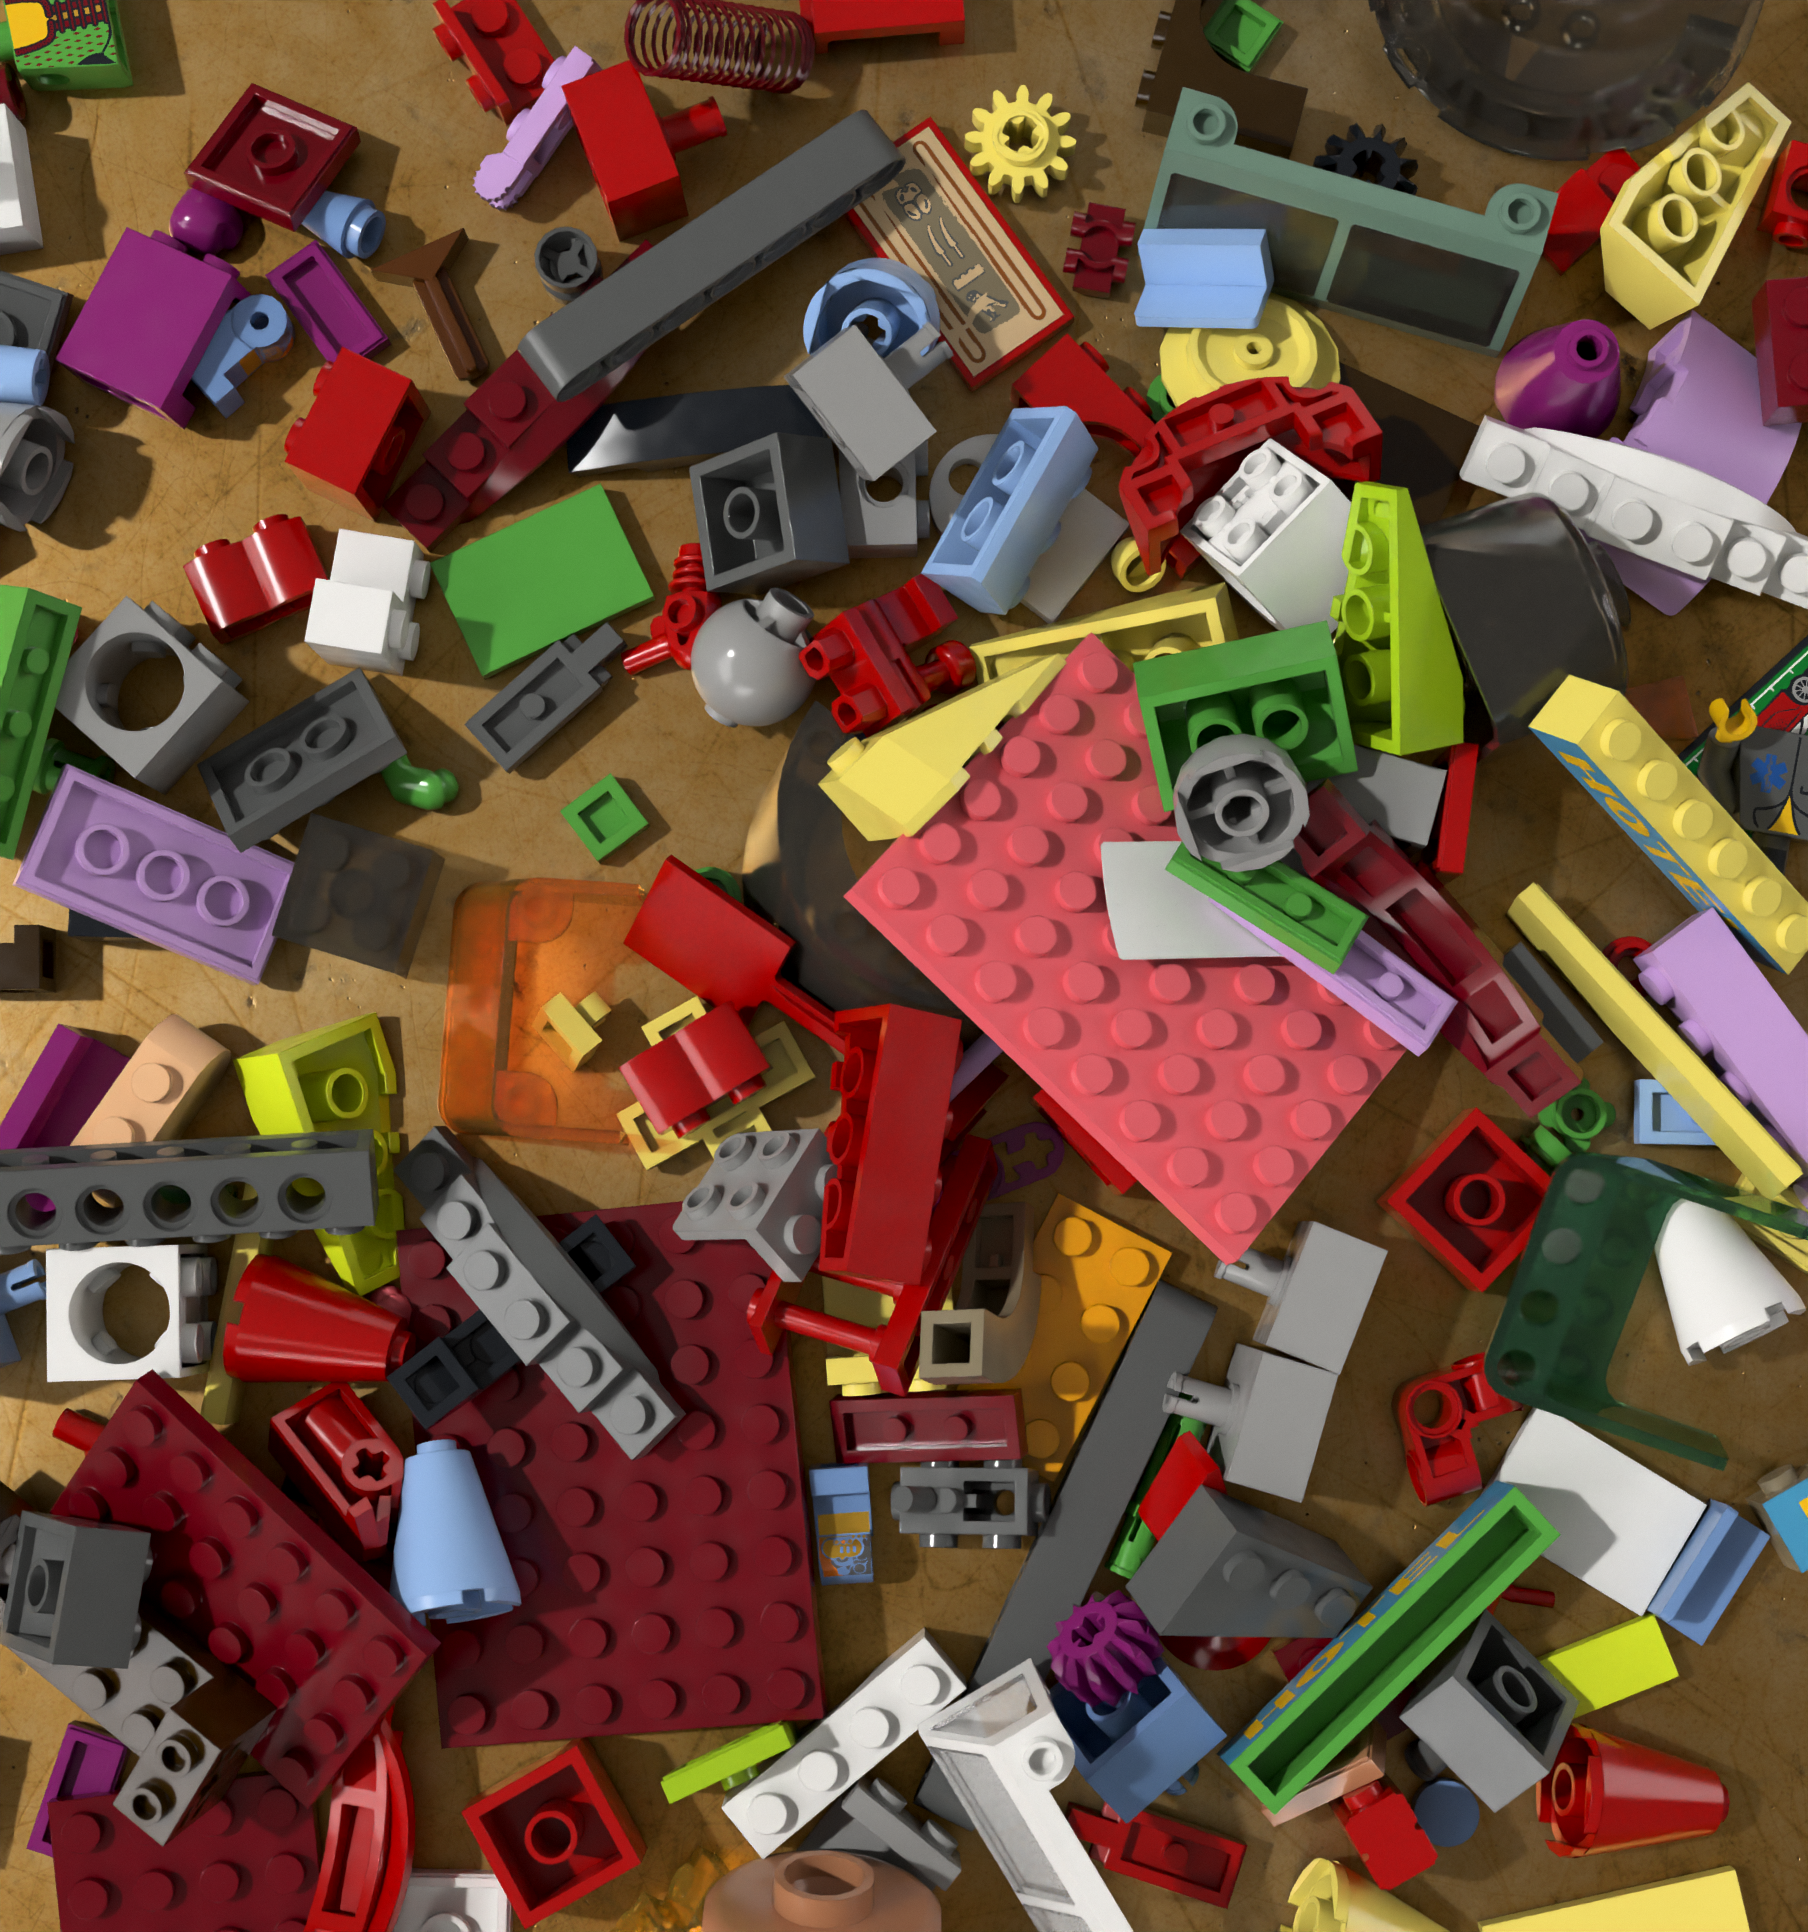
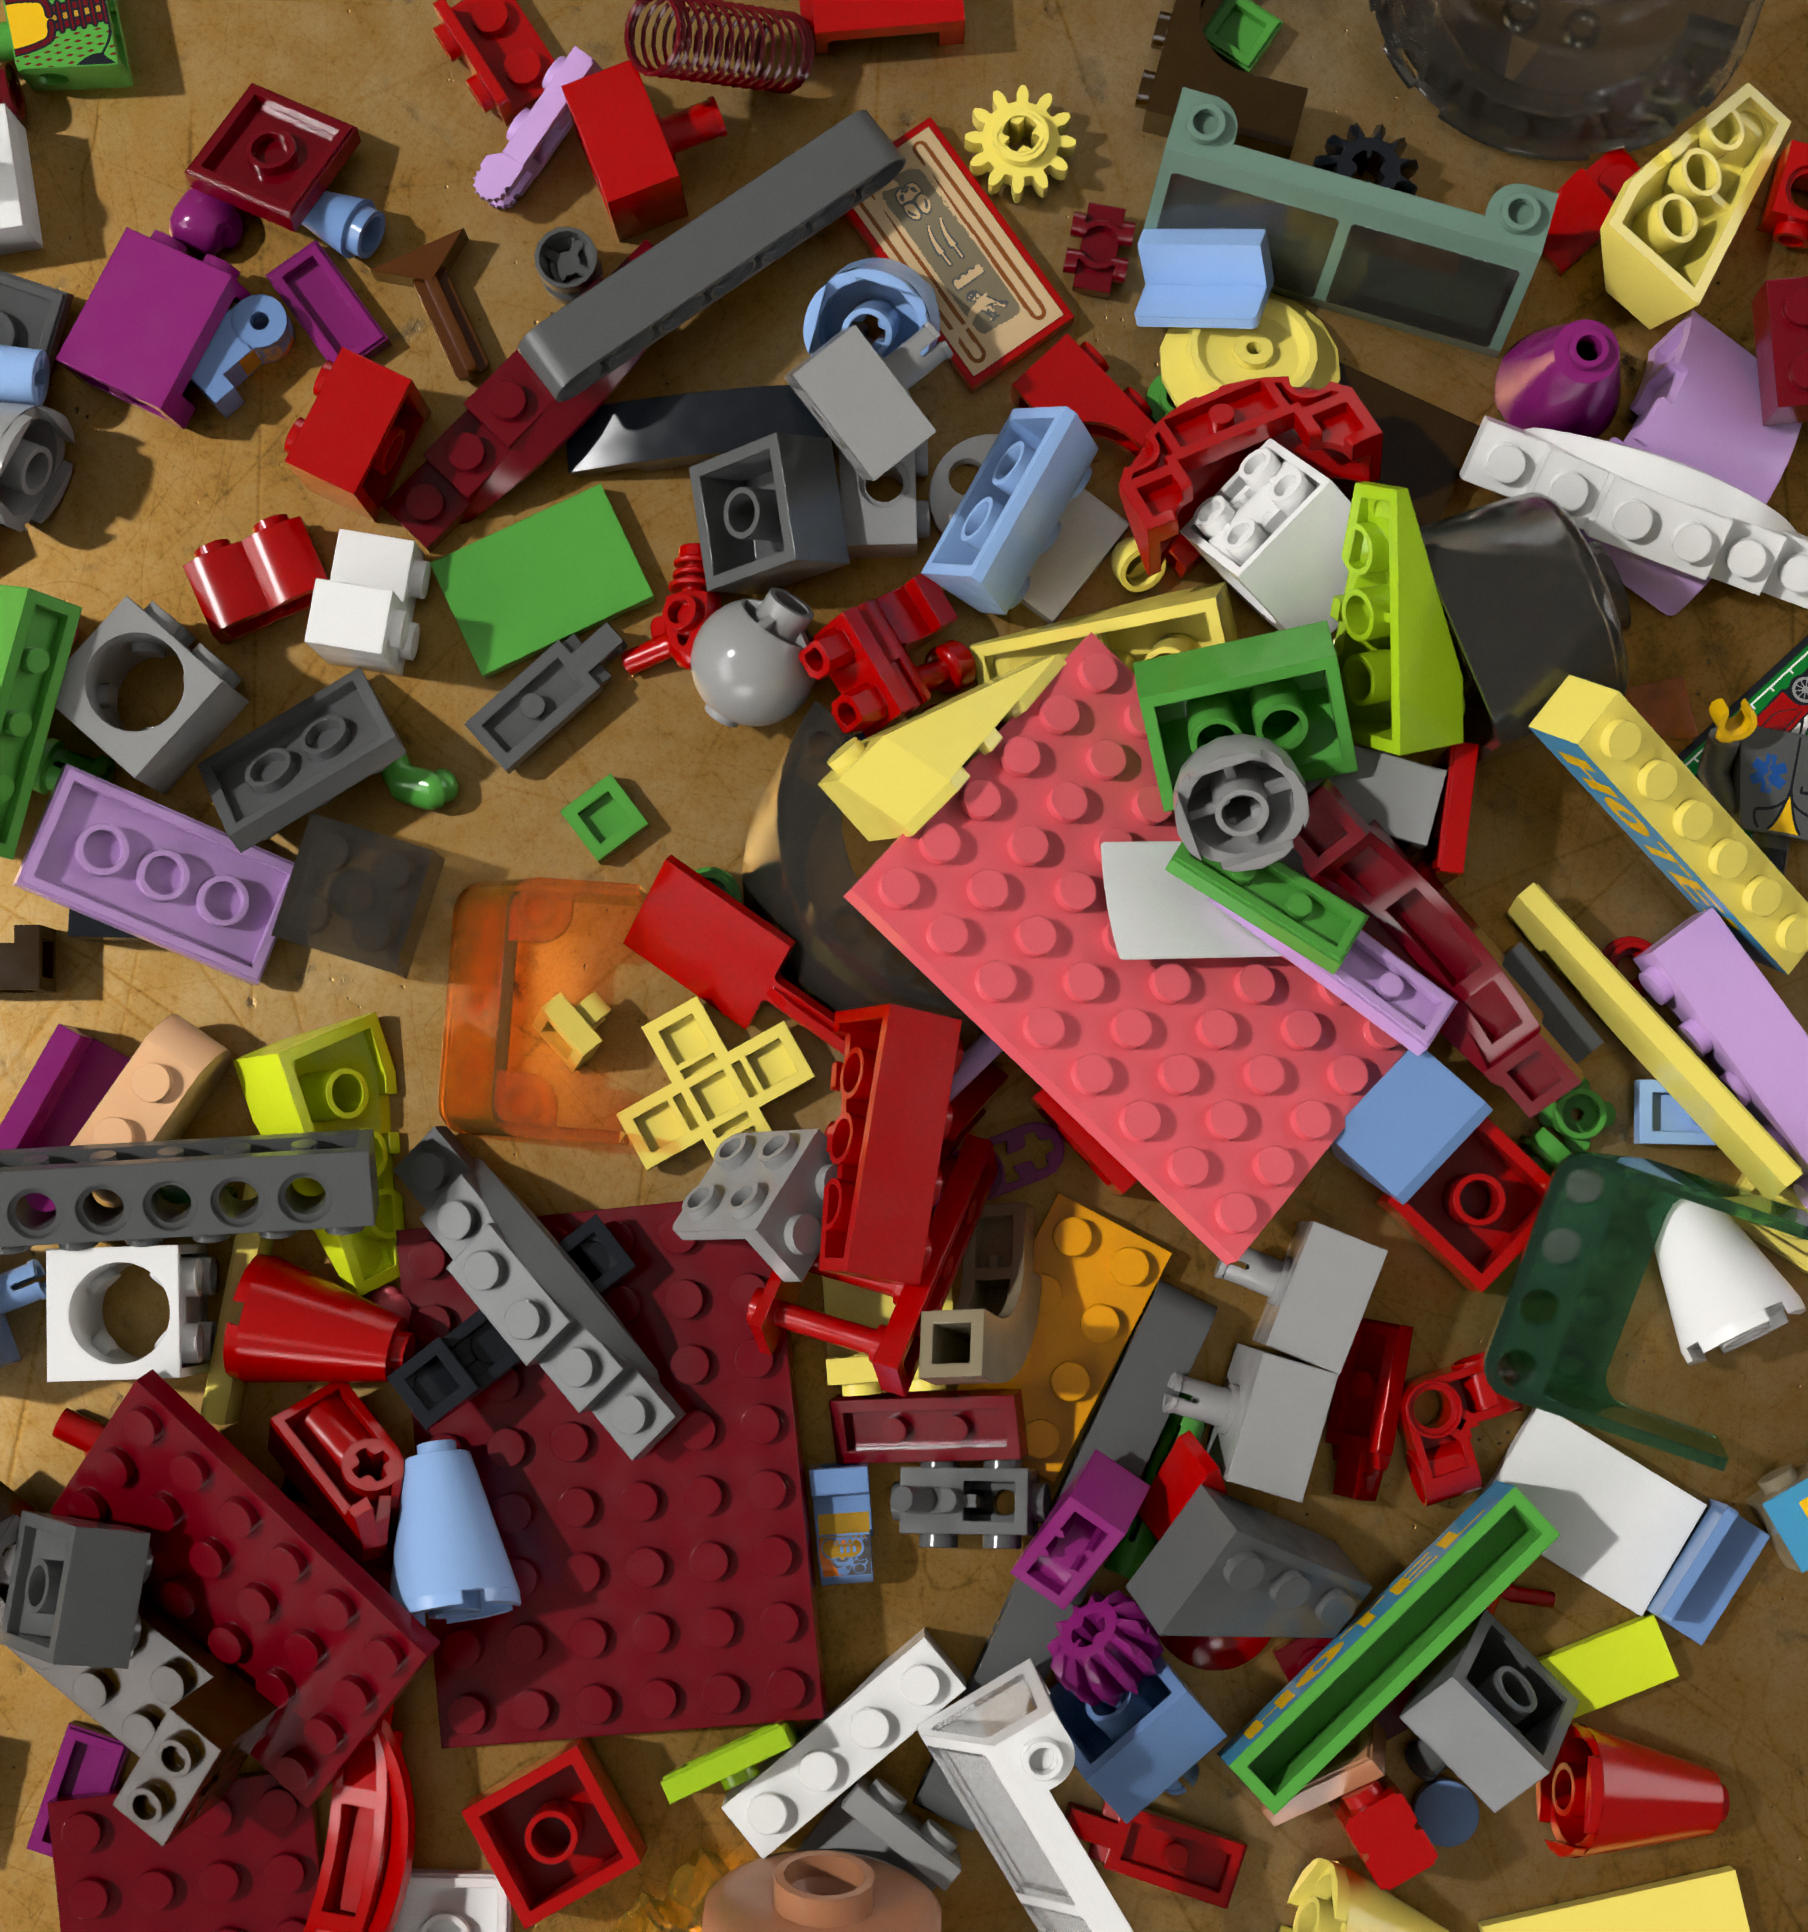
(696, 1070): red brick -> none
(1081, 1529): none -> magenta arch
(1368, 1407): none -> red hinge
(1409, 1125): none -> medium blue slope

